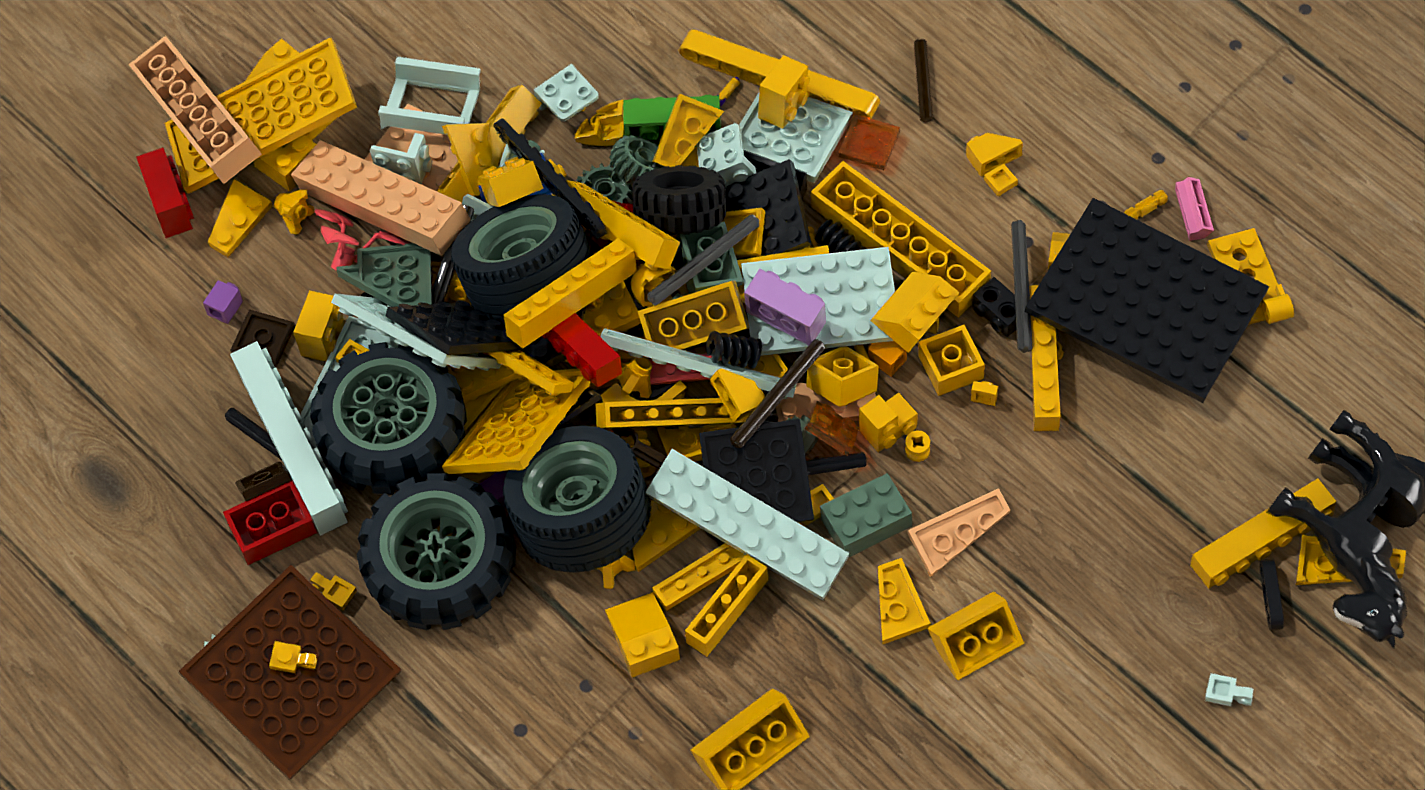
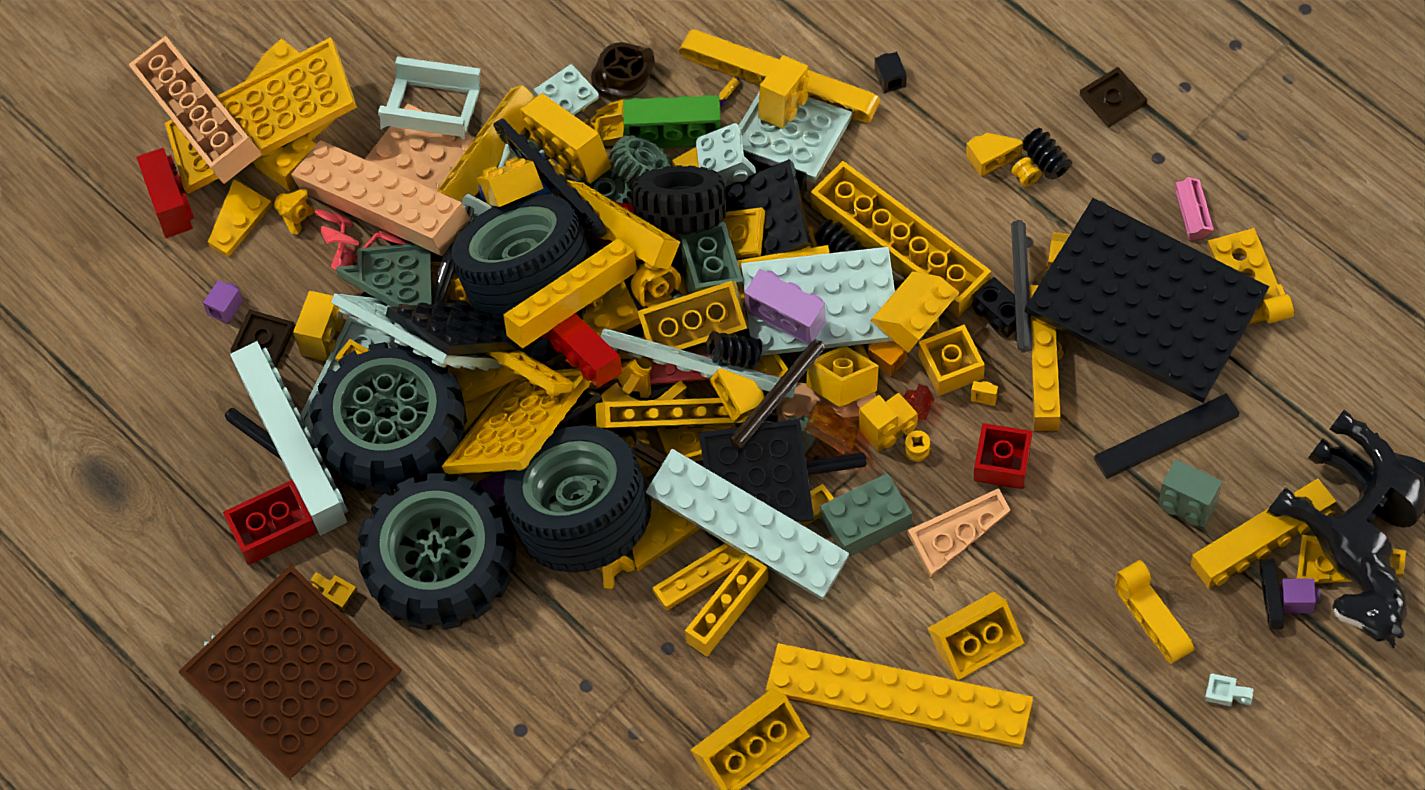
(263, 481): dark brown tile -> none
(288, 656): yellow plate -> none
(409, 165): light aqua bracket -> none
(473, 151): yellow wing -> none
(565, 138): none -> yellow brick
(618, 69): none -> dark brown piece
(643, 634): yellow slope -> none
(684, 129): yellow wing -> none
(703, 259): dark grey axle -> none
(869, 142): clear orange plate -> none
(890, 72): none -> black brick
(899, 603): yellow wing -> none
(900, 695): none -> yellow plate
(920, 400): none -> clear red tile
(923, 80): dark brown axle -> none
(1000, 179): yellow plate -> none
(1002, 456): none -> red brick
(1026, 172): none -> yellow wheel
(1046, 154): none -> black piece
(1113, 97): none -> dark brown plate
(1147, 205): yellow axle -> none
(1151, 613): none -> yellow beam
(1166, 436): none -> black tile
(1189, 494): none -> sand green brick
(1299, 595): none -> medium lavender brick

